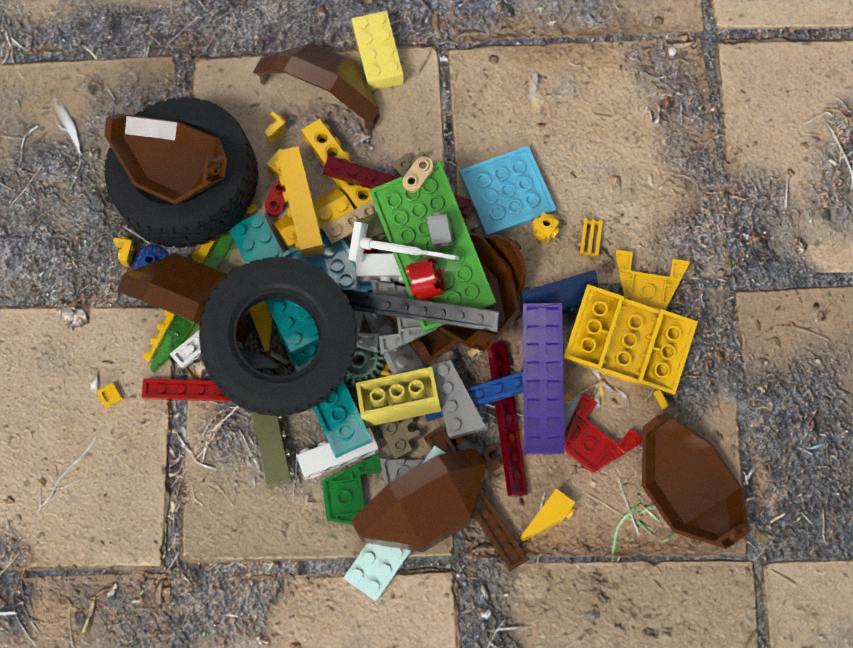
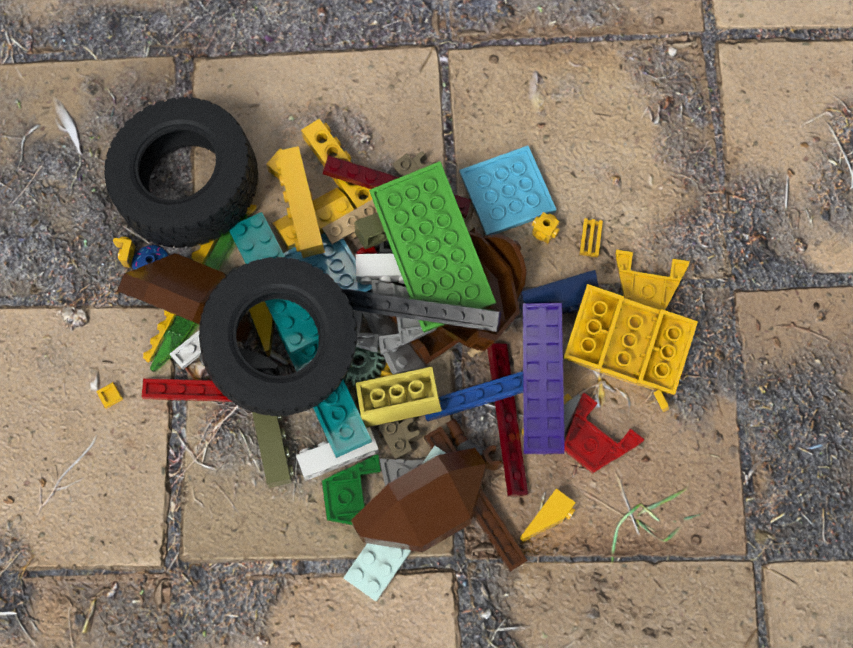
(166, 156): reddish brown panel -> none
(275, 197): red plate -> none
(276, 129): yellow bracket -> none
(327, 71): reddish brown panel -> none
(360, 242): white piece -> none
(377, 51): light yellow brick -> none
(420, 175): tan plate -> none
(425, 278): red brick -> none
(440, 230): light grey slope -> none
(457, 406): light grey wing -> none
(691, 484): reddish brown panel -> none

